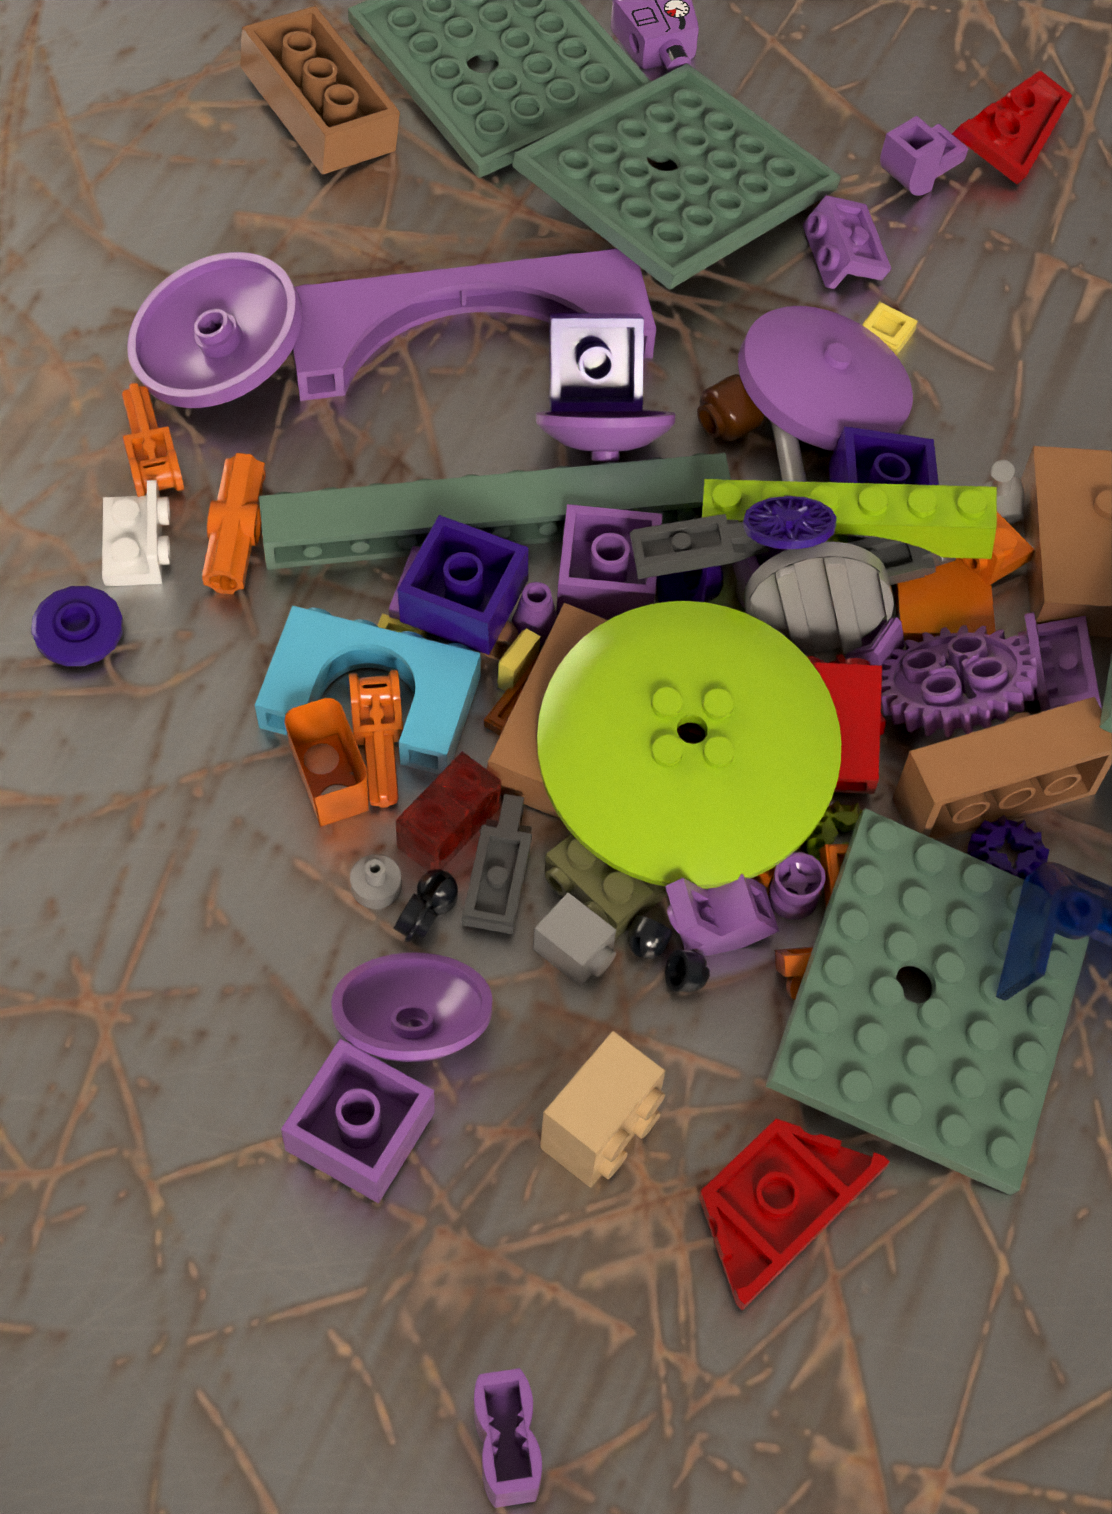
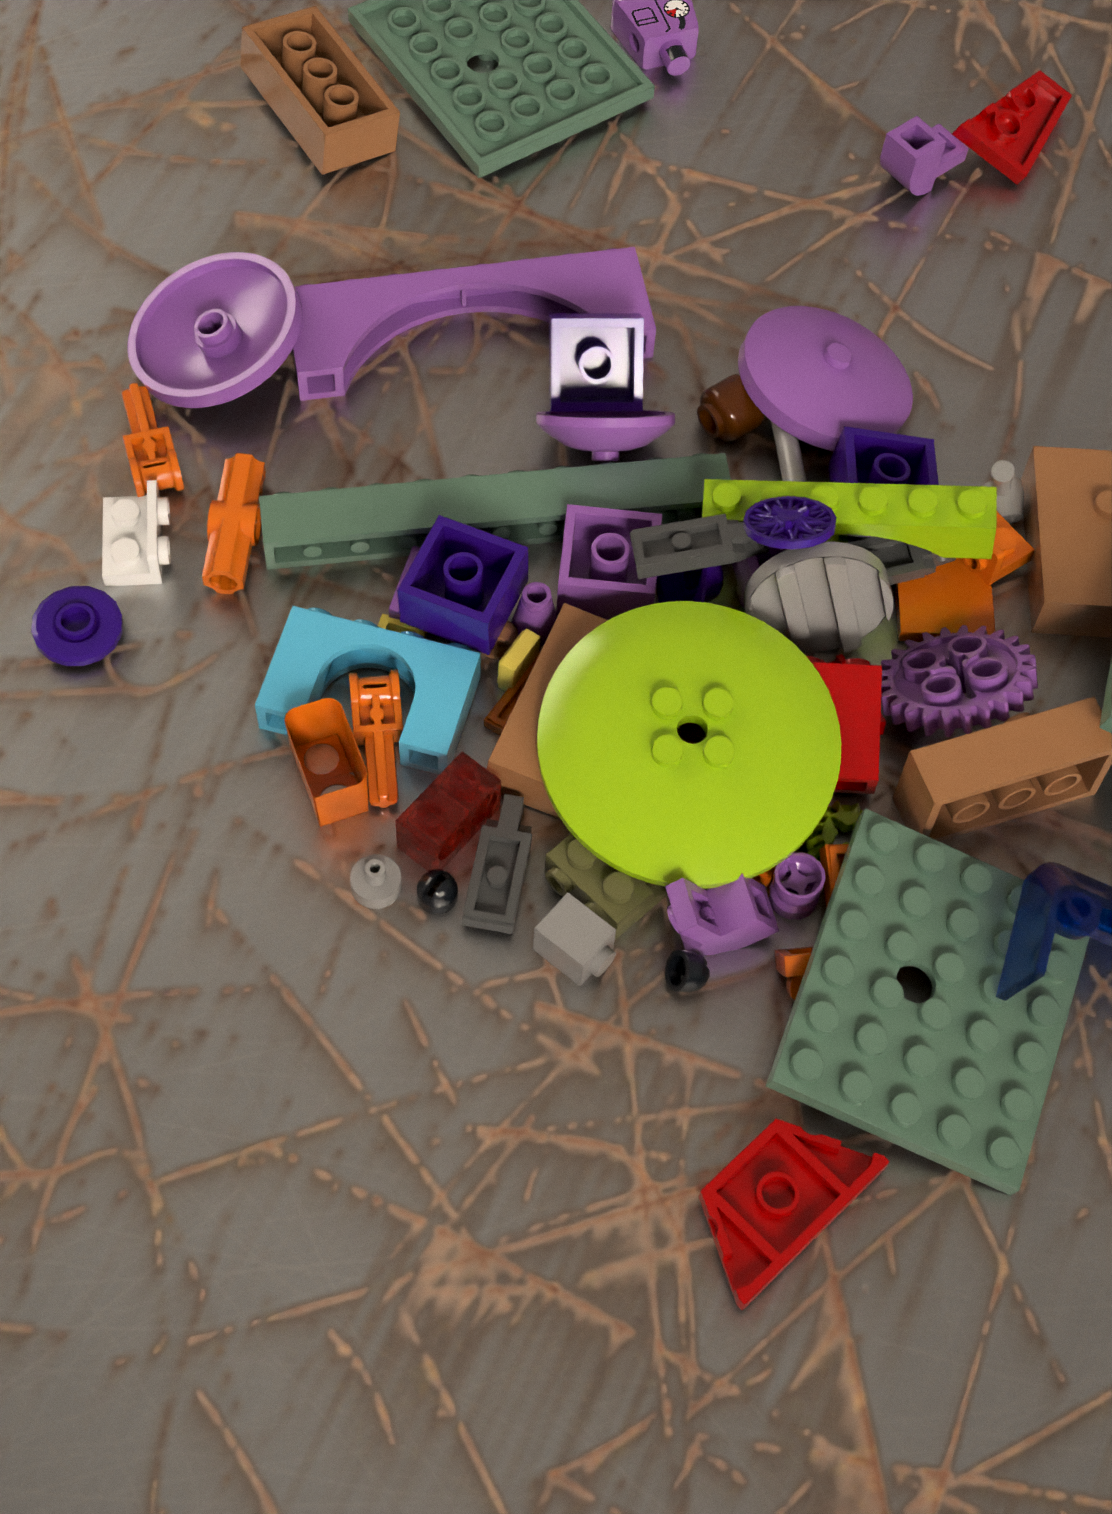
(358, 1120): medium lavender brick -> none
(411, 1006): medium lavender dish -> none
(416, 918): black plate -> none
(510, 1449): medium lavender brick -> none
(603, 1110): tan brick -> none
(648, 937): black hinge -> none
(729, 184): sand green plate -> none
(845, 241): medium lavender bracket -> none
(880, 642): medium lavender slope -> none
(890, 326): light yellow tile -> none
(990, 839): dark purple gear -> none
(1062, 661): medium lavender bracket -> none

